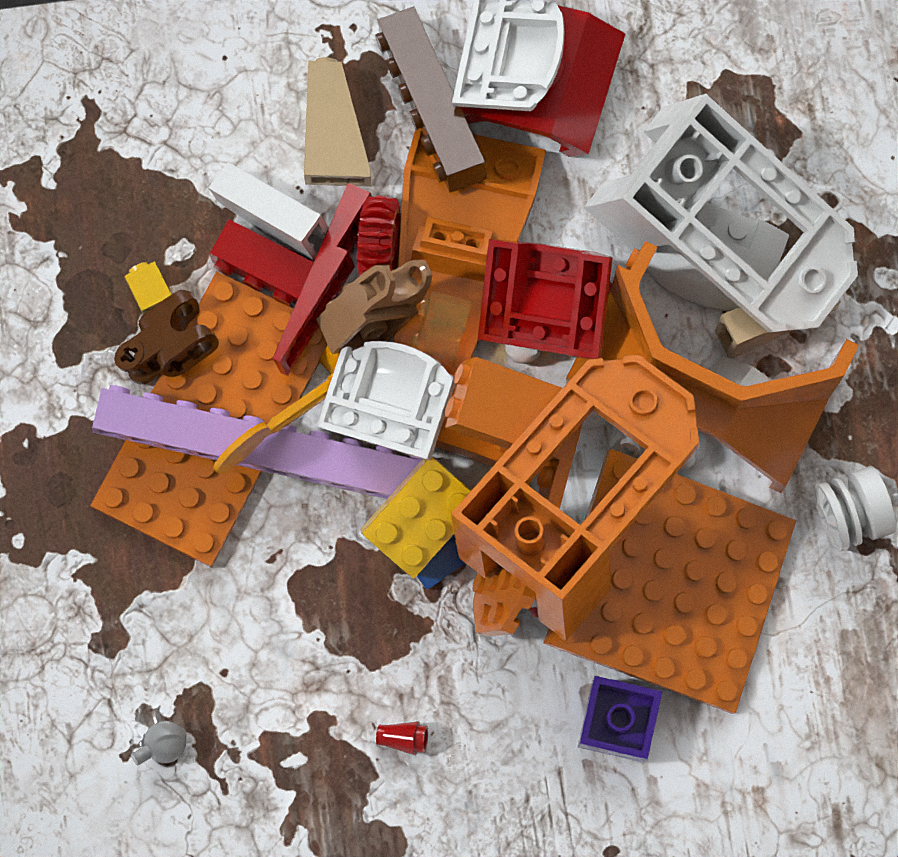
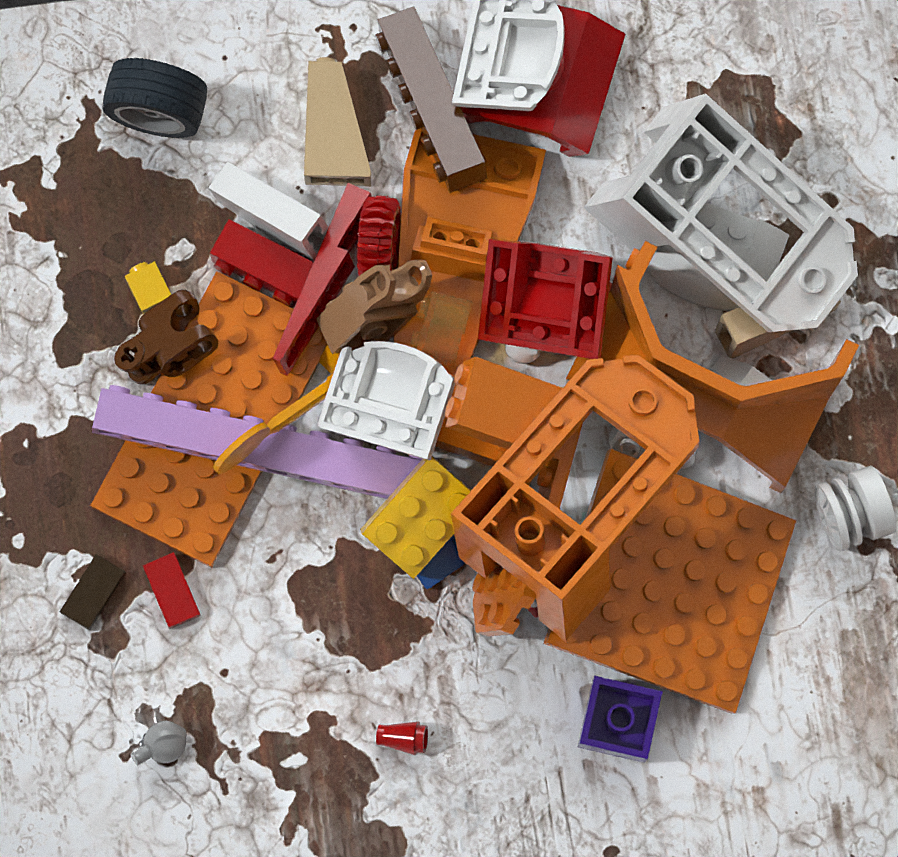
(92, 592): none -> dark brown tile
(154, 97): none -> black wheel
(171, 590): none -> red tile

